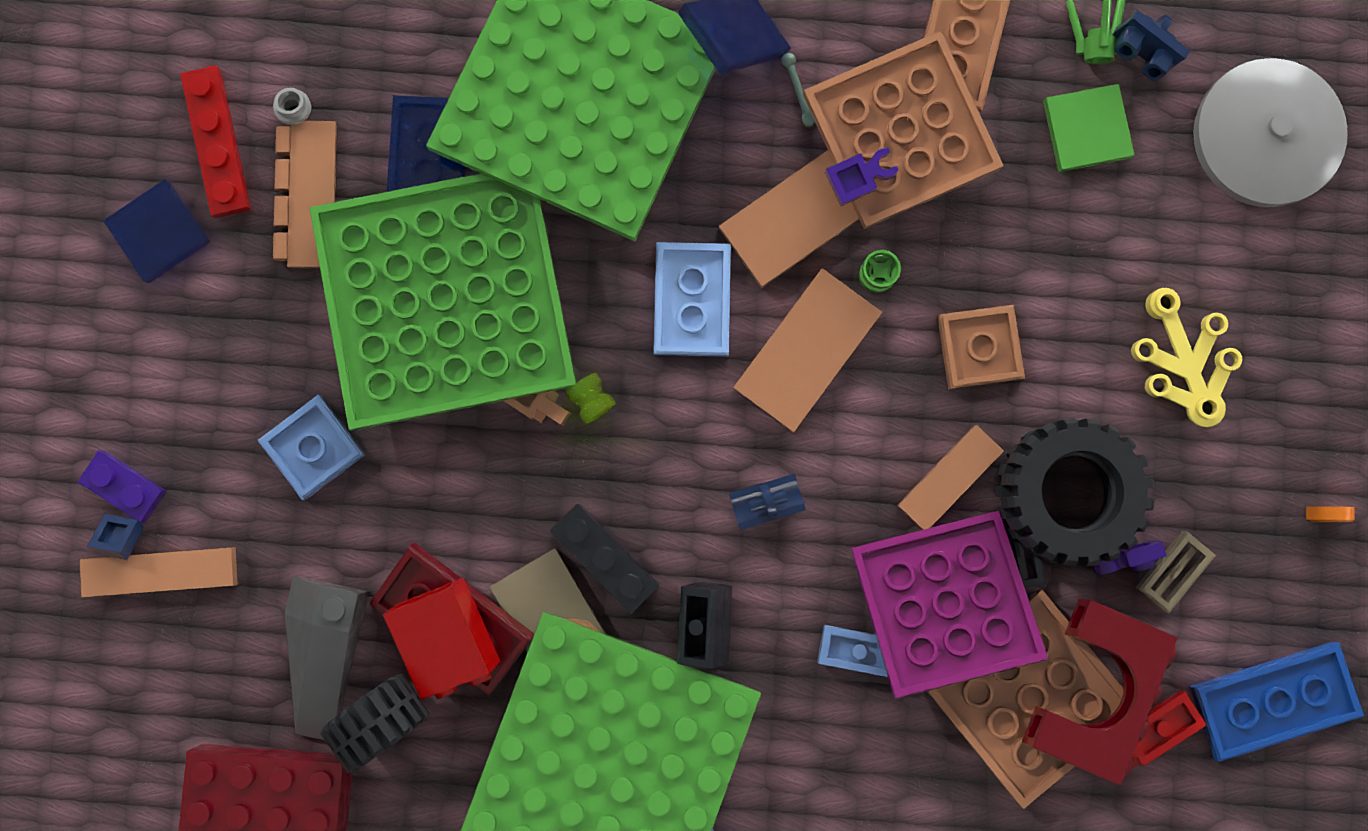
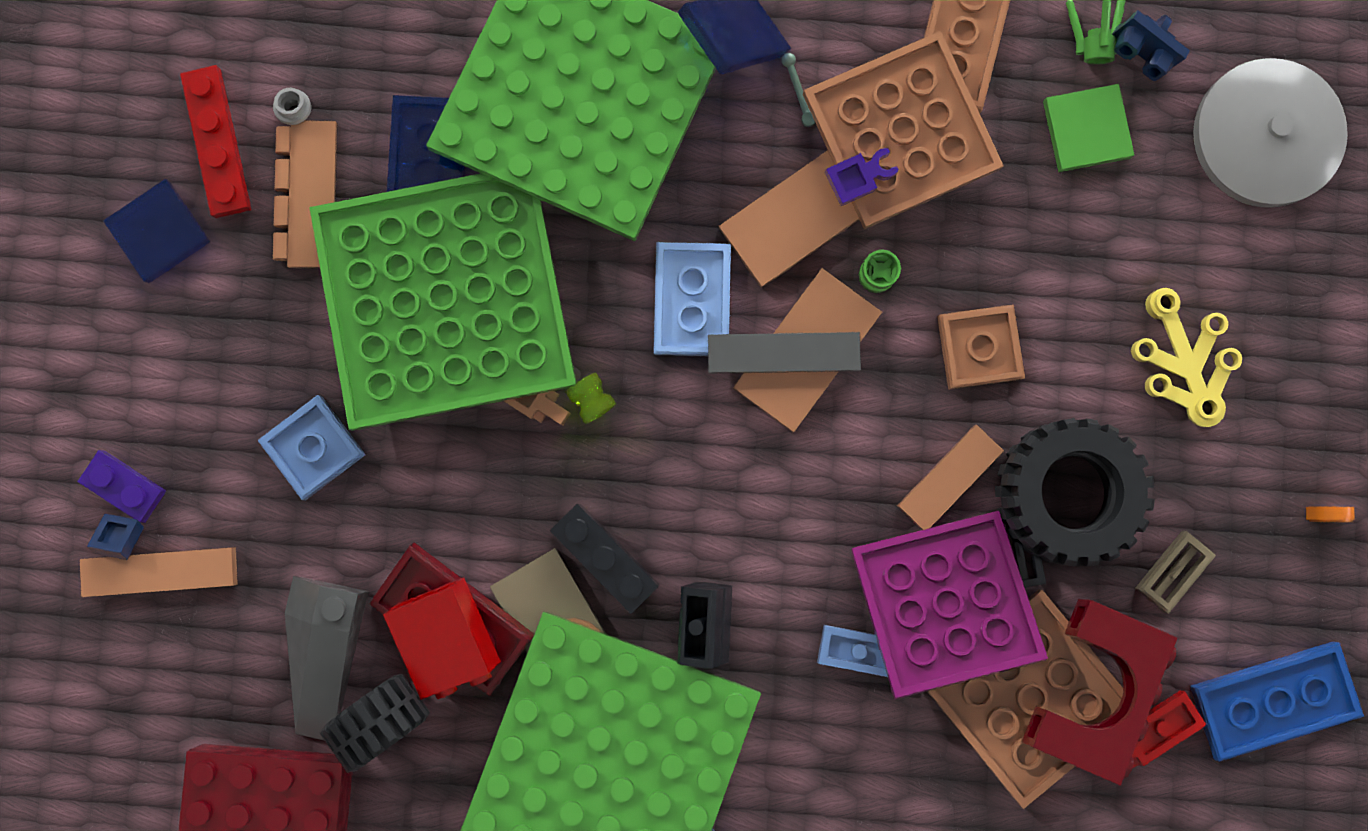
(767, 501): dark blue hips -> none
(784, 352): none -> dark grey tile
(1138, 557): dark purple plate -> none

